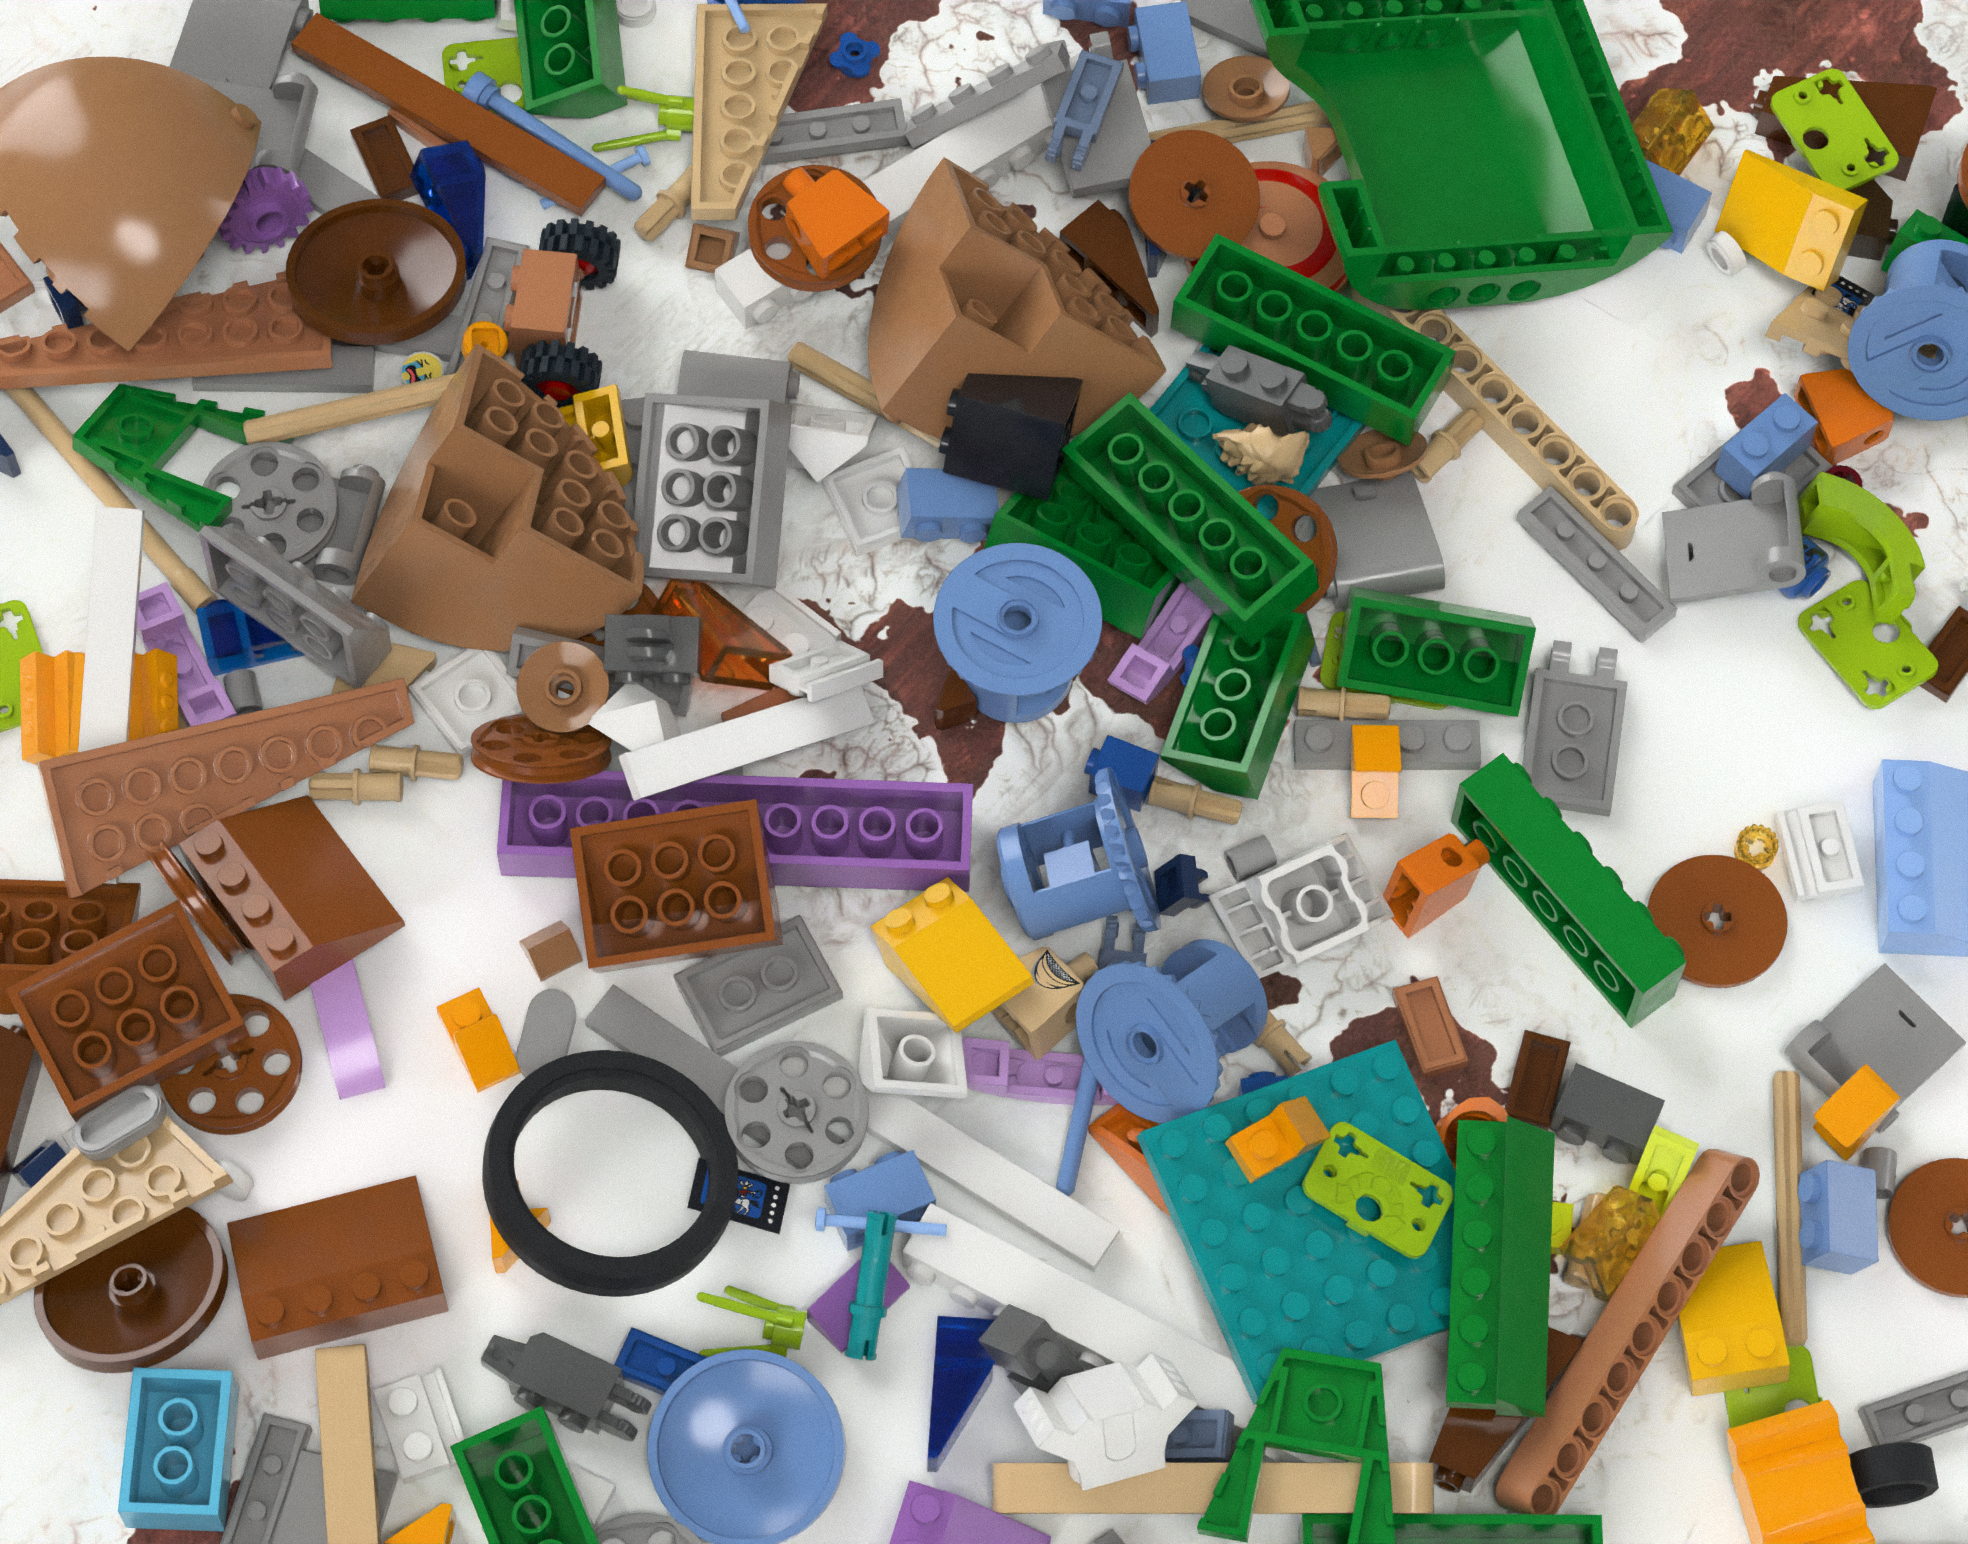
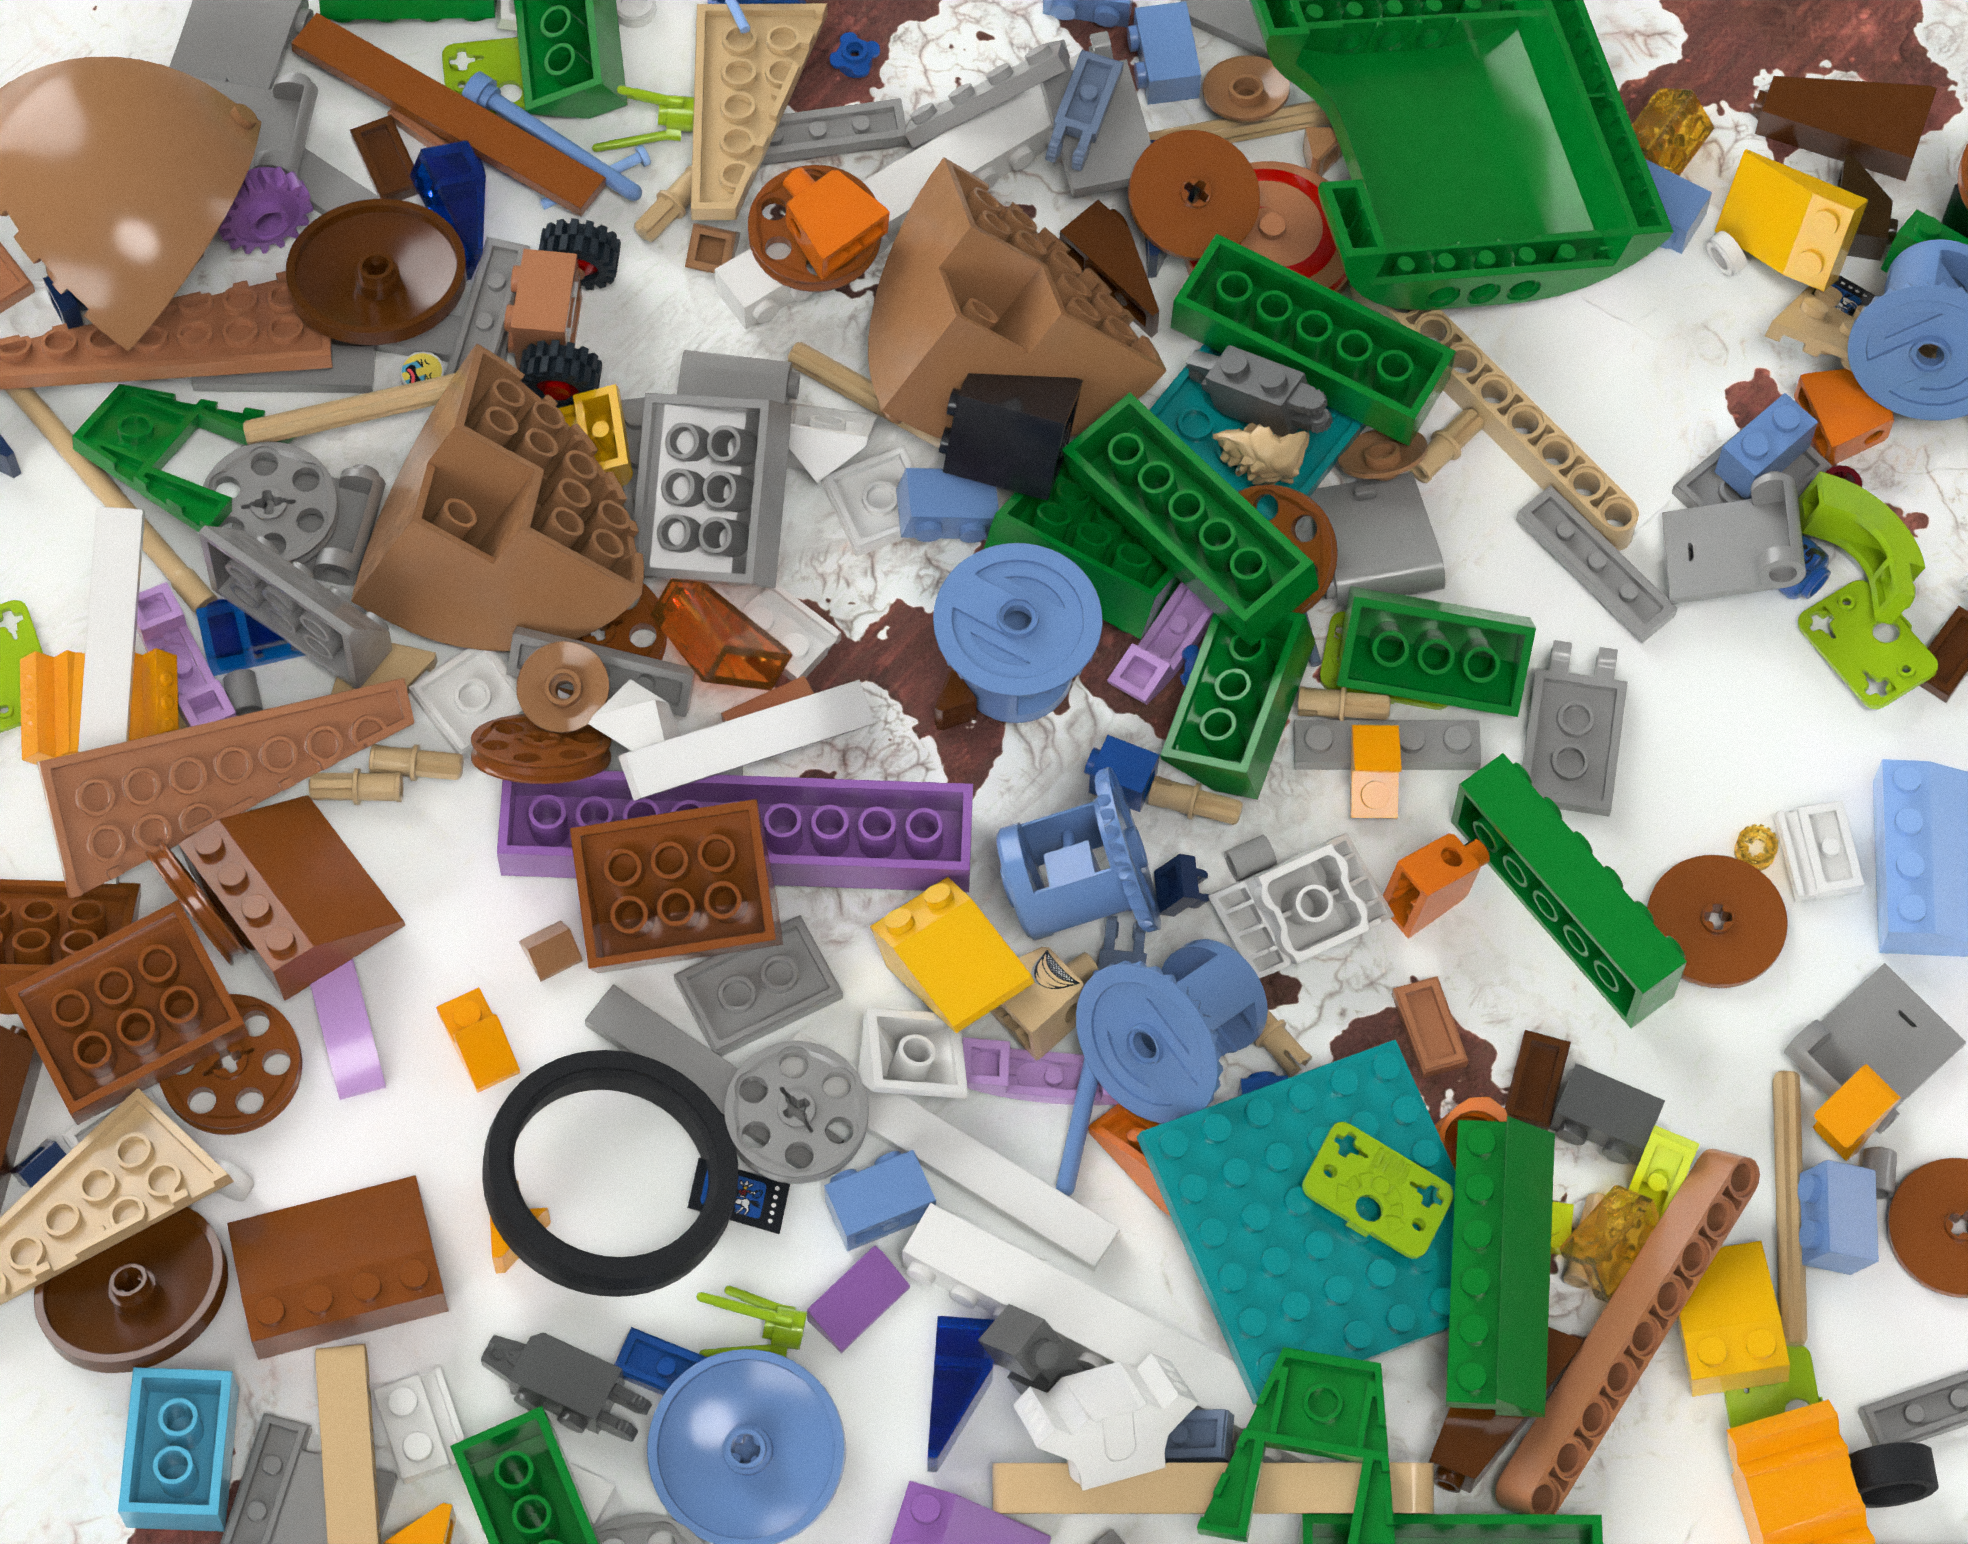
(119, 1122): light grey tile -> none
(487, 335): light orange tile -> none
(546, 1030): light grey tile -> none
(653, 647): dark grey brick -> none
(823, 1219): light blue piece -> none
(825, 671): white plate -> none
(871, 1285): teal pin -> none
(1277, 1138): light orange slope -> none
(1843, 124): lime axle -> none

